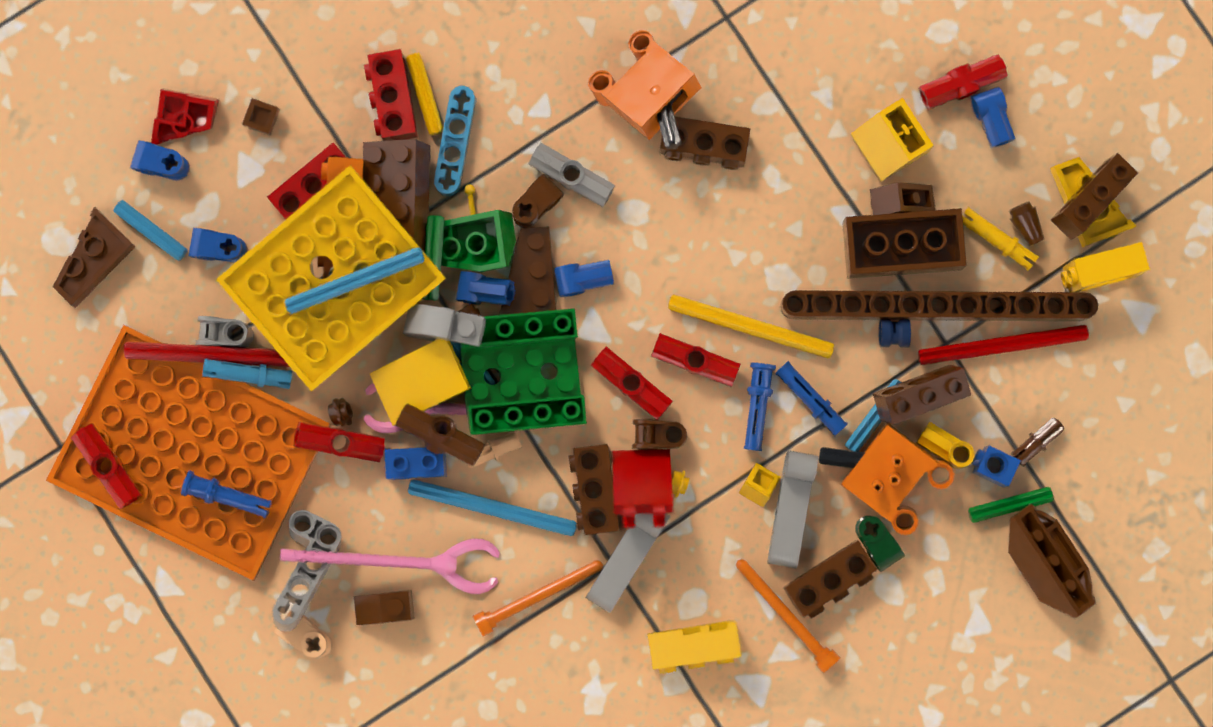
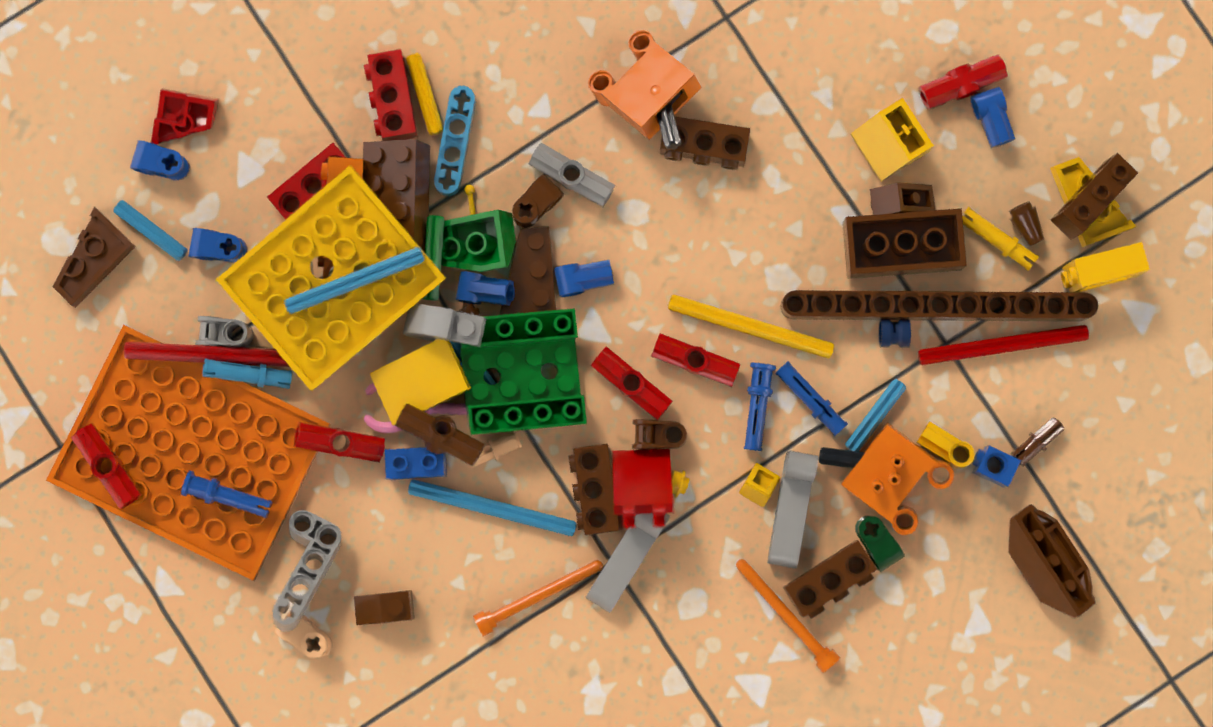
(261, 116): reddish brown plate -> none
(340, 412): reddish brown plate -> none
(443, 564): bright pink piece -> none
(694, 646): yellow wedge -> none
(922, 394): reddish brown brick -> none
(1010, 504): green axle -> none

